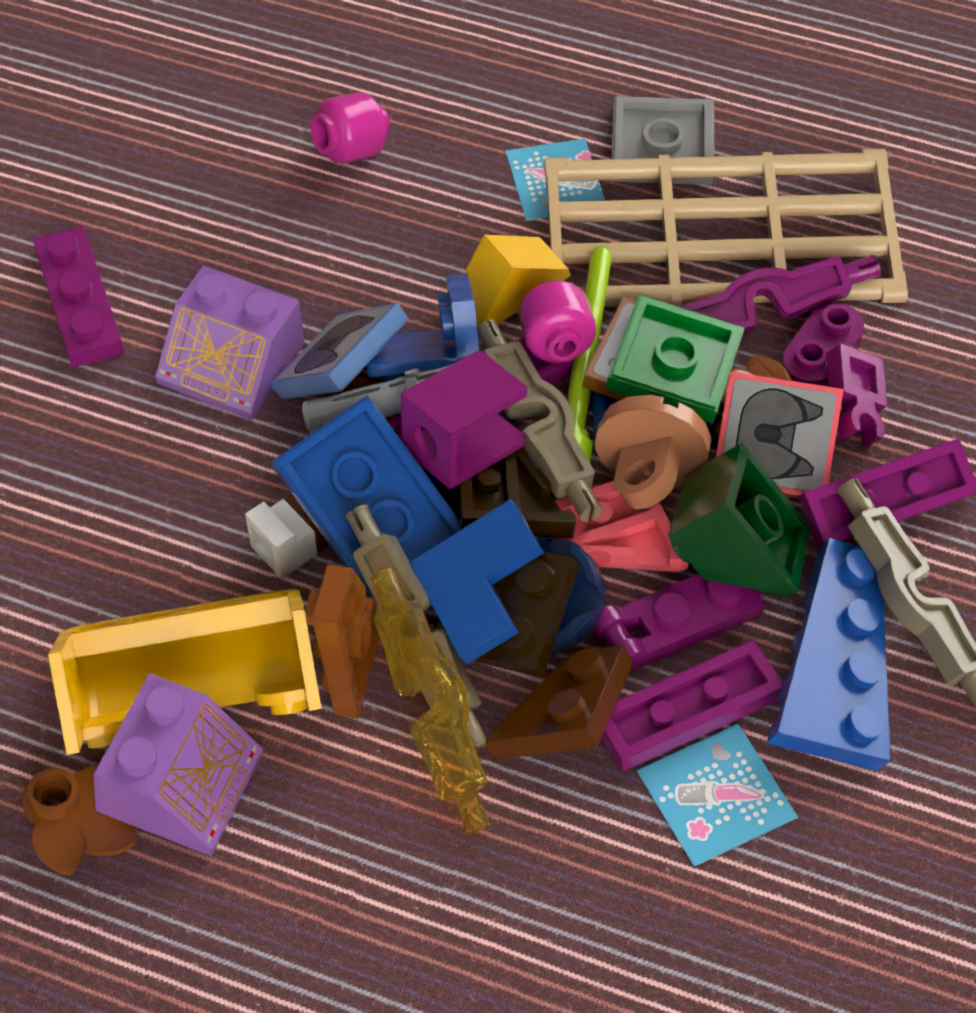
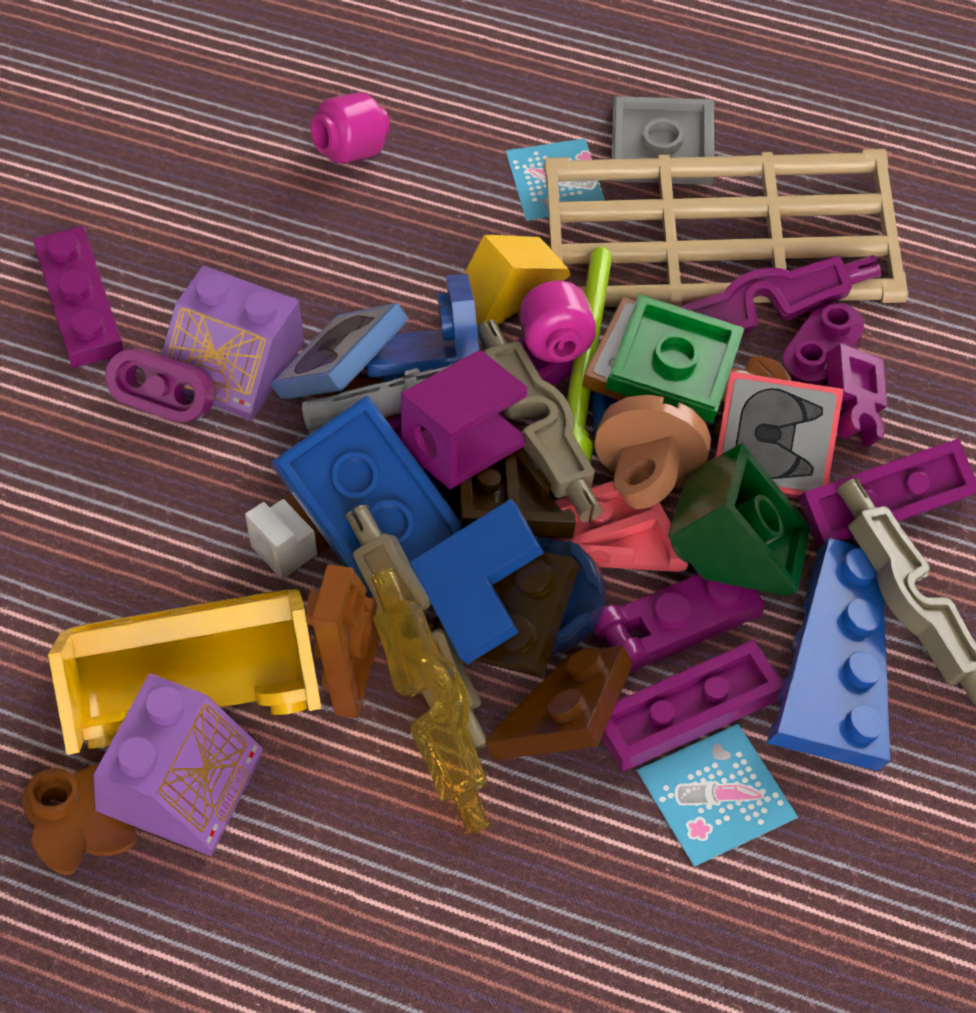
(163, 385): none -> magenta plate

